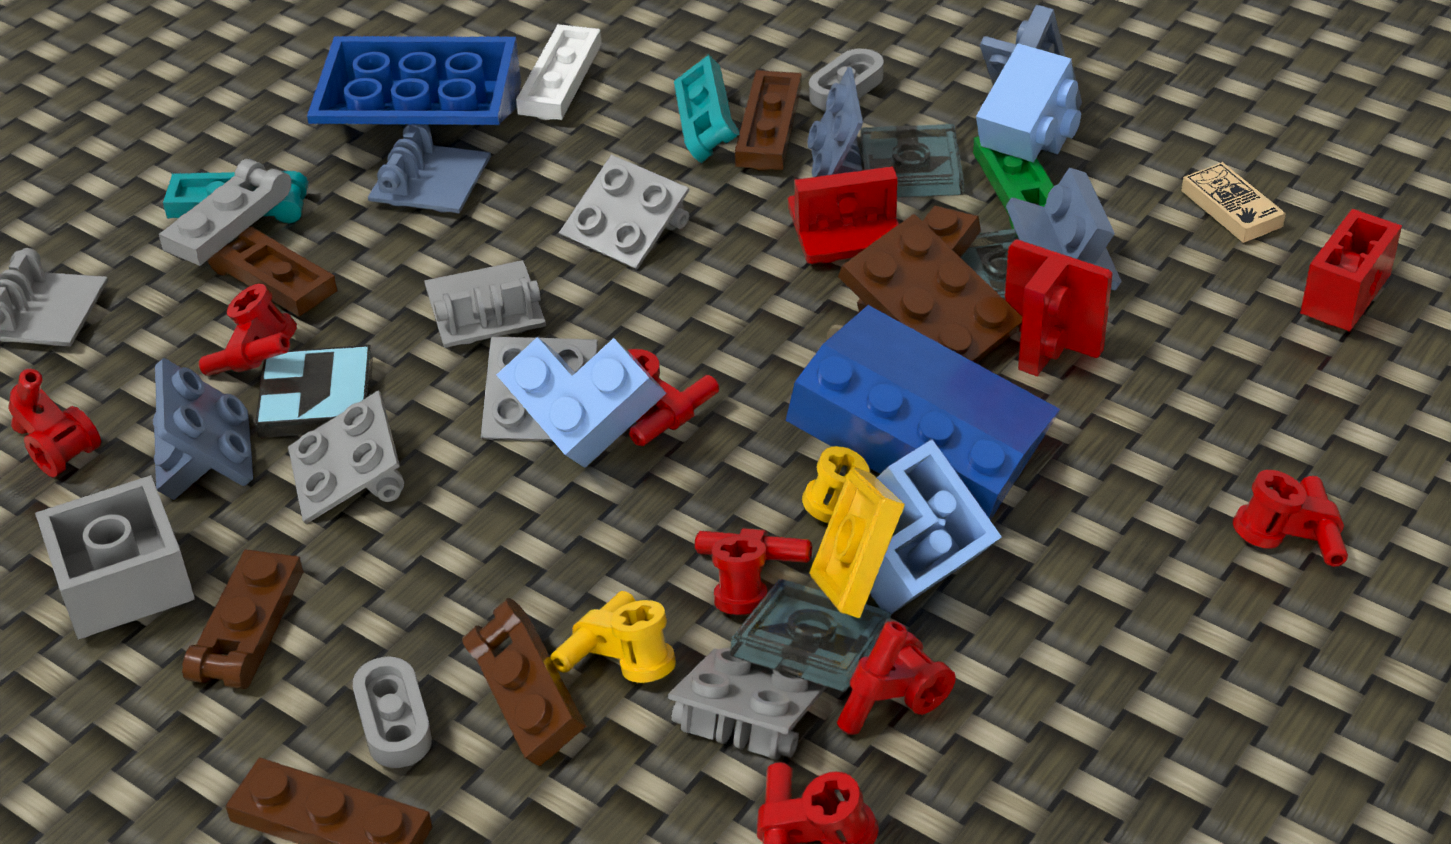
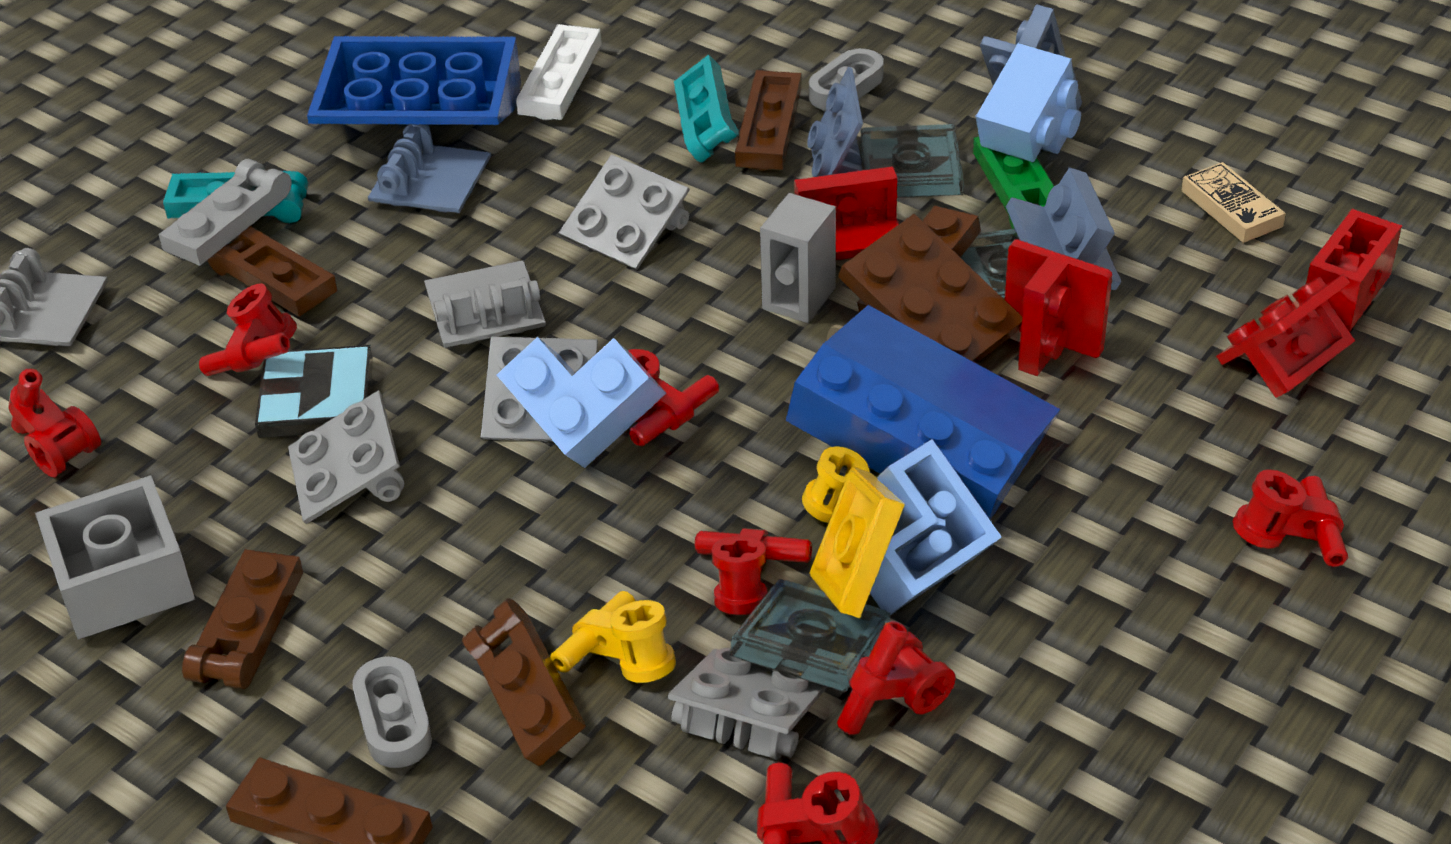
(197, 431): sand blue bracket -> none
(798, 257): none -> light grey brick
(1292, 336): none -> red bracket

